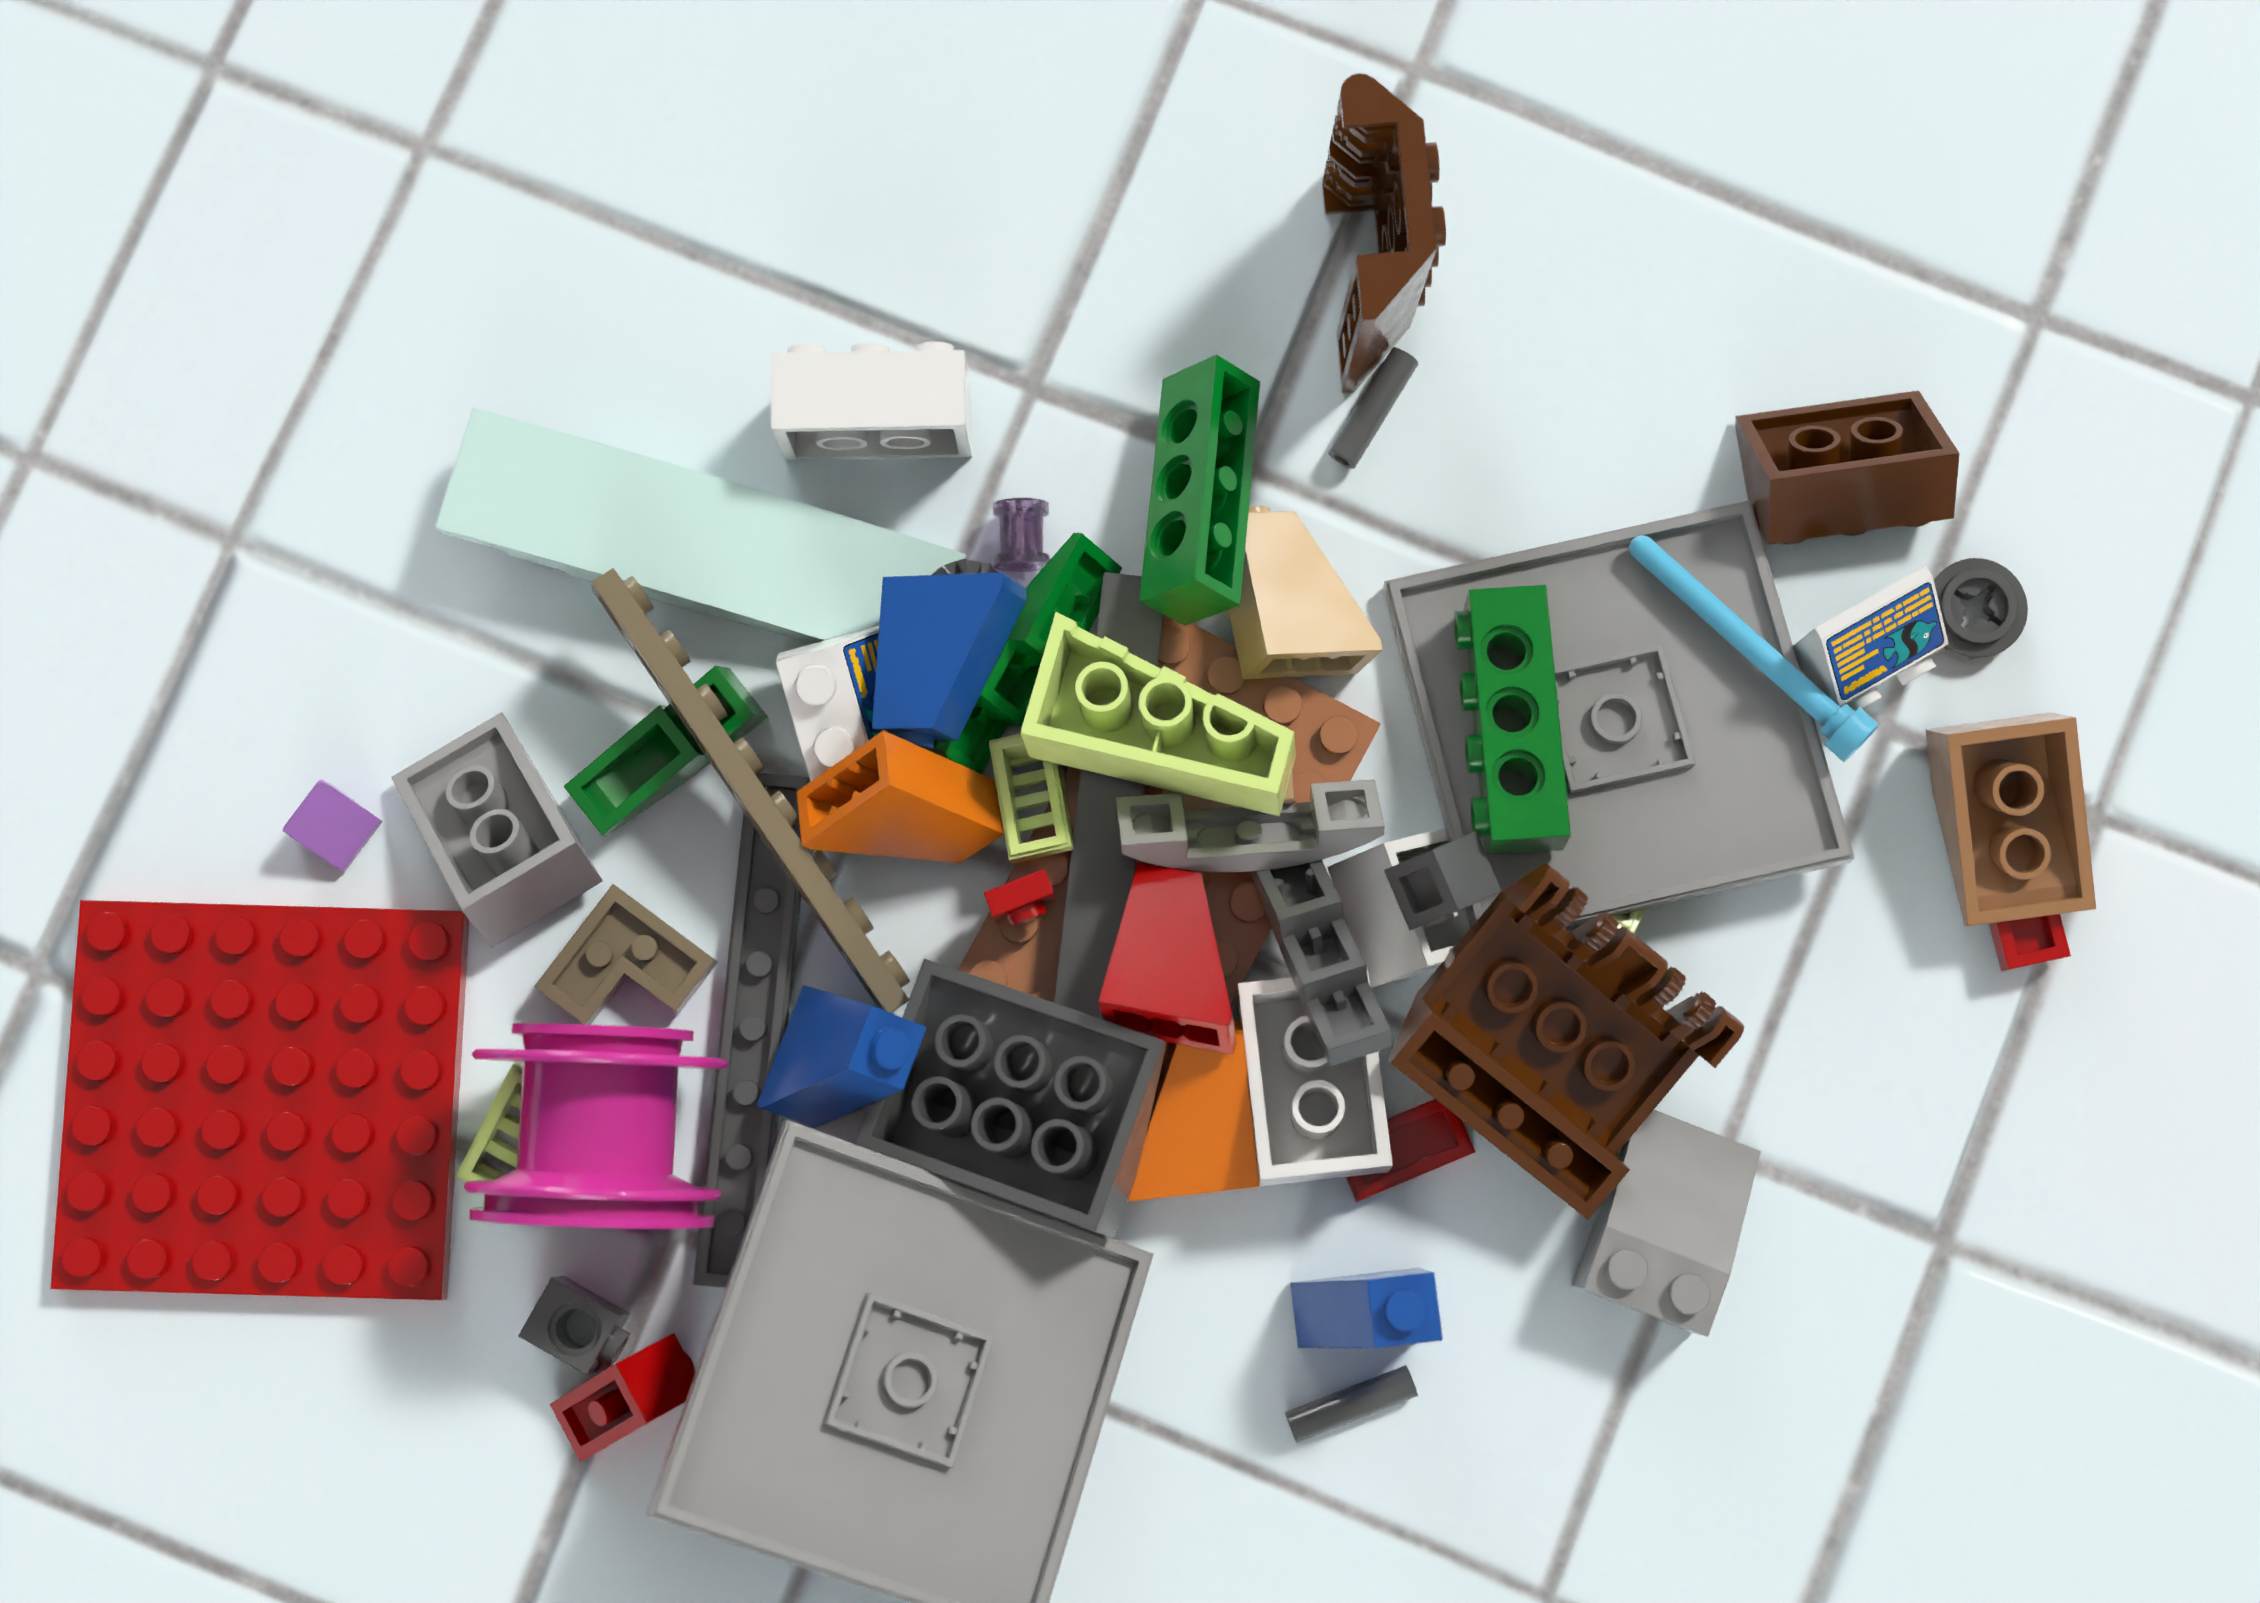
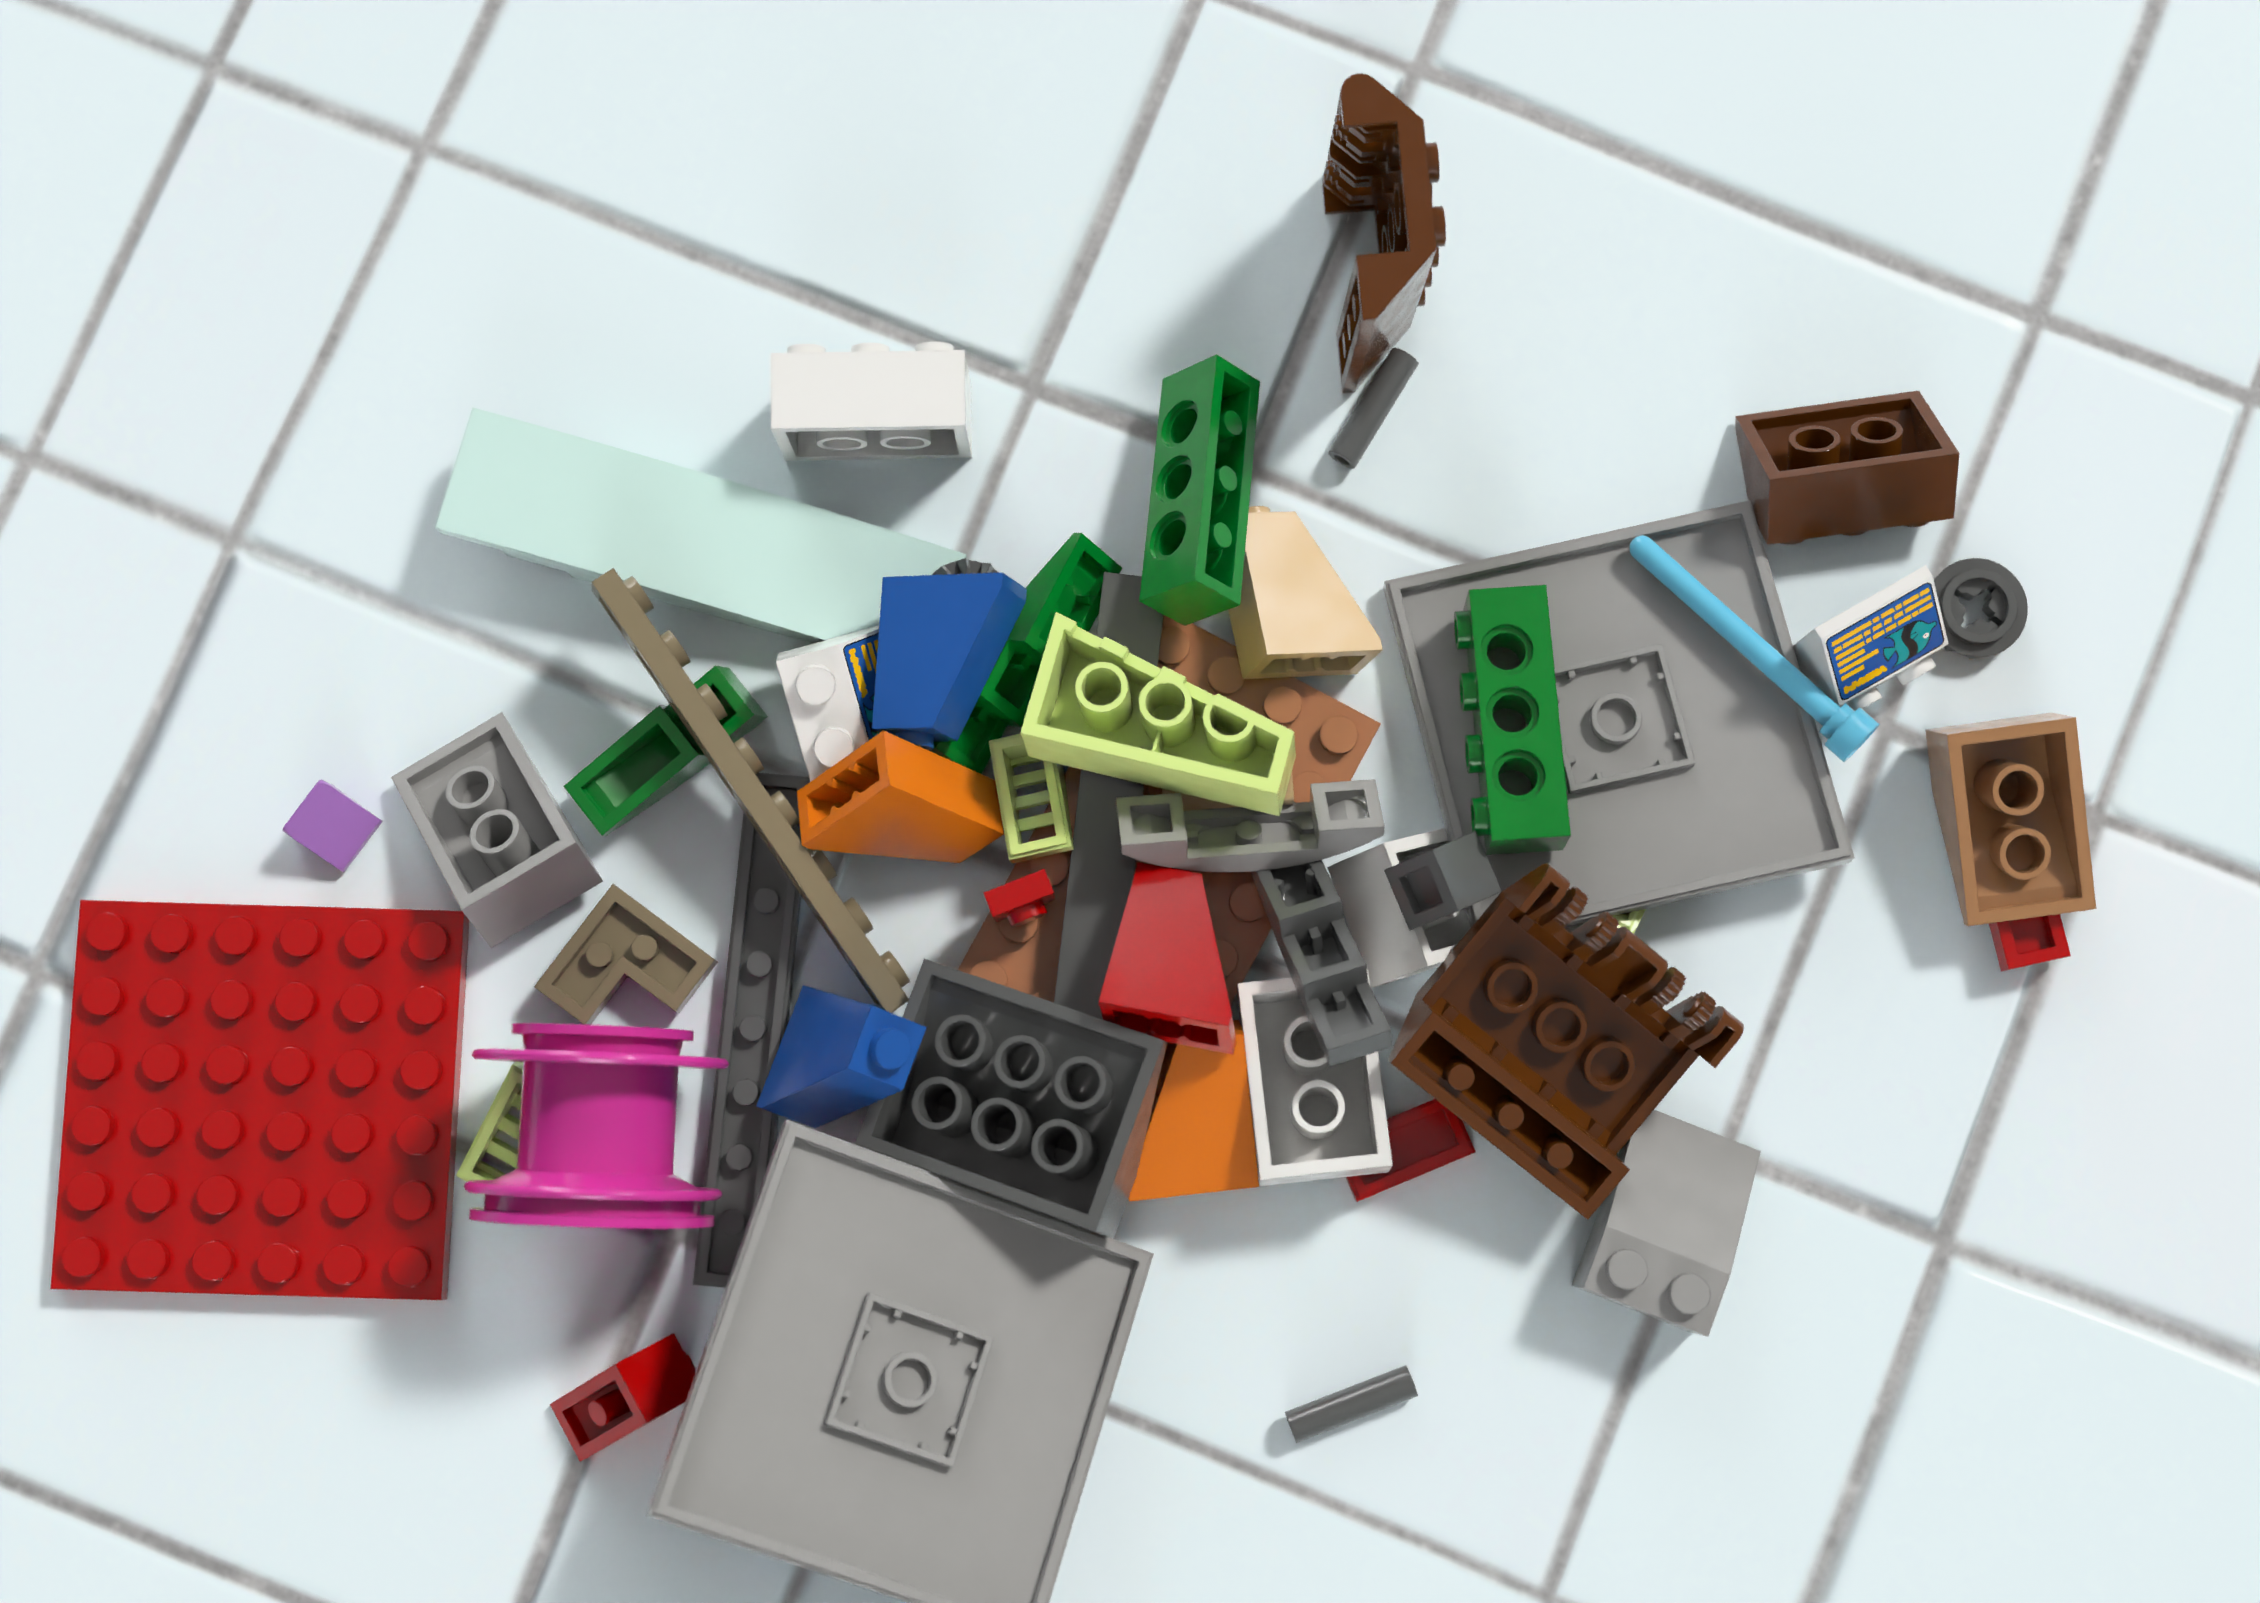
(548, 1320): dark grey brick -> none
(1021, 534): clear purple bush -> none
(1367, 1310): blue slope -> none

